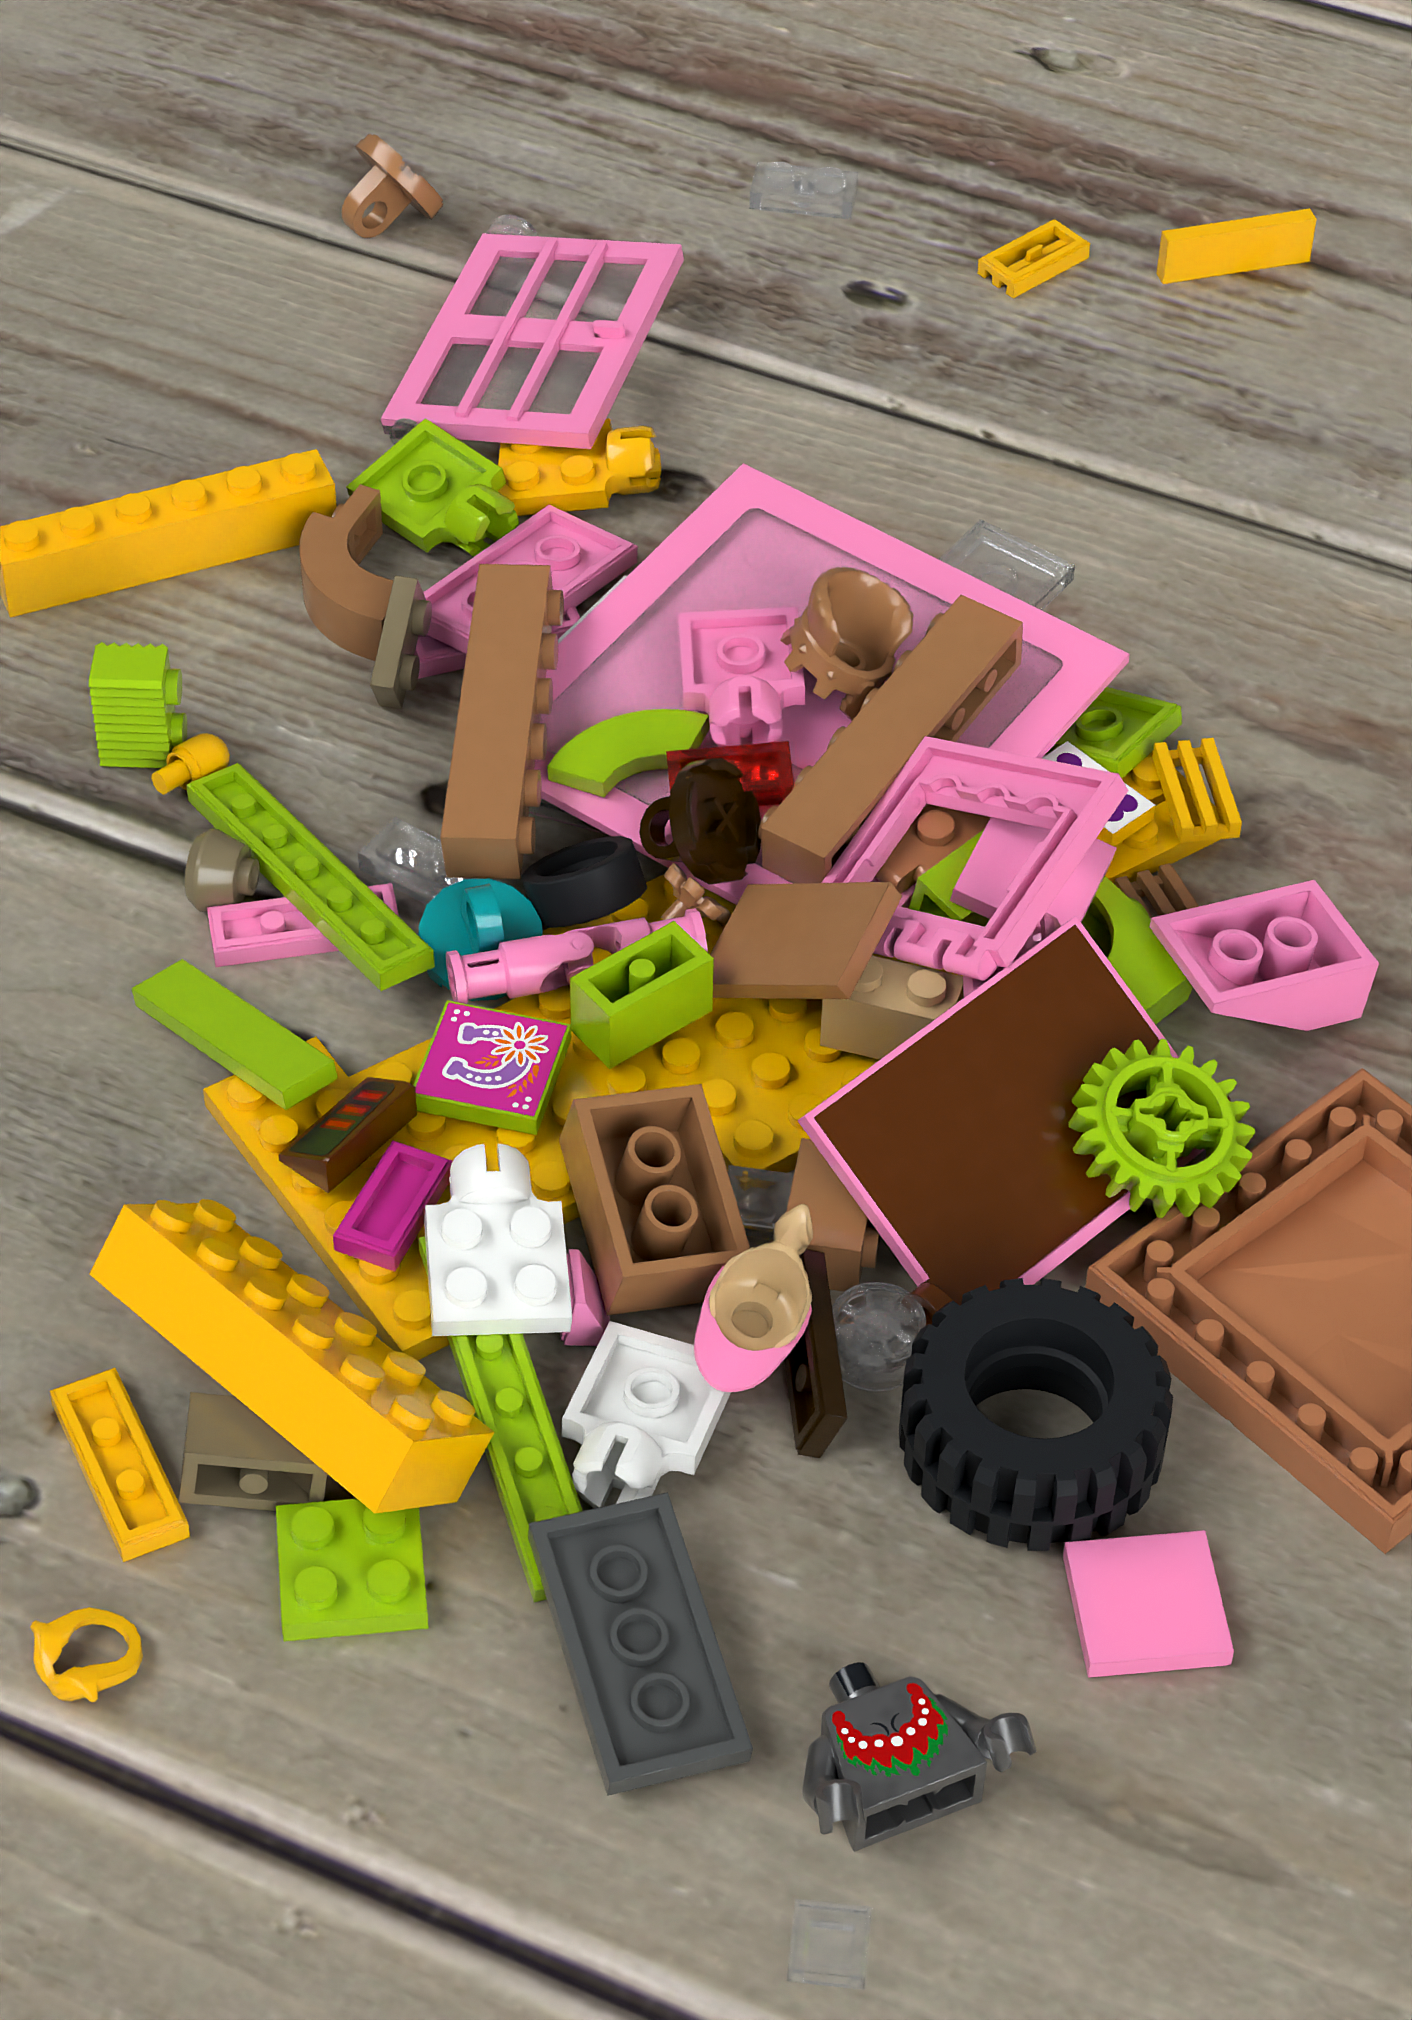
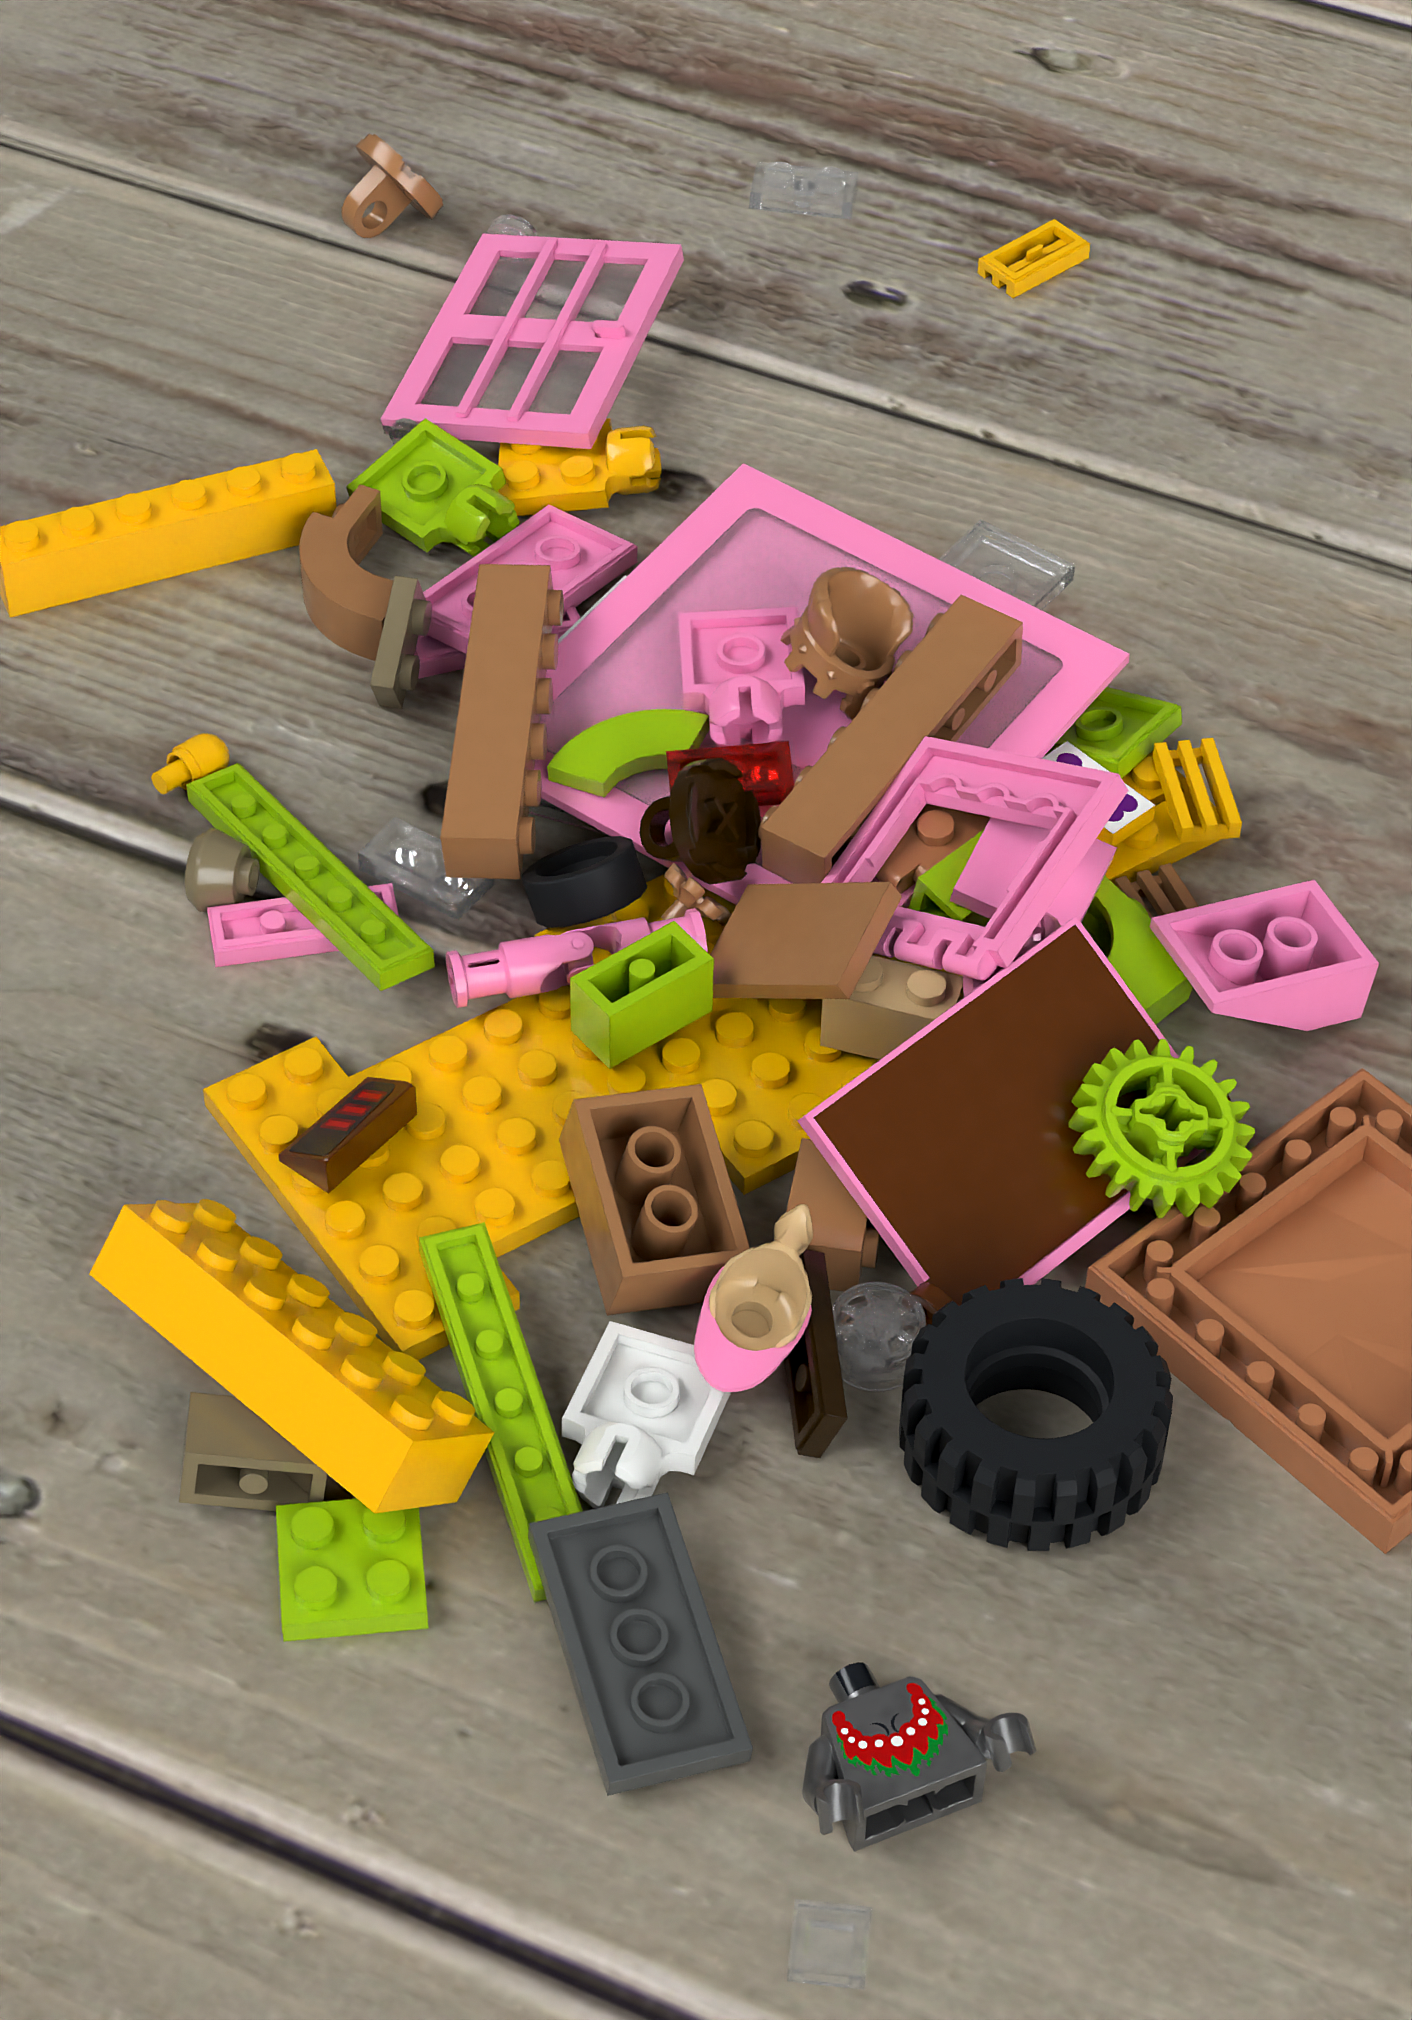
(87, 1680): yellow piece -> none
(119, 1464): yellow tile -> none
(135, 705): lime brick -> none
(235, 1034): lime tile -> none
(392, 1206): dark pink tile -> none
(475, 919): teal tile -> none
(491, 1067): tile -> none
(496, 1252): white plate -> none
(587, 1305): bright pink slope -> none
(760, 1198): clear plate -> none
(1147, 1604): bright pink tile -> none
(1236, 246): yellow tile -> none

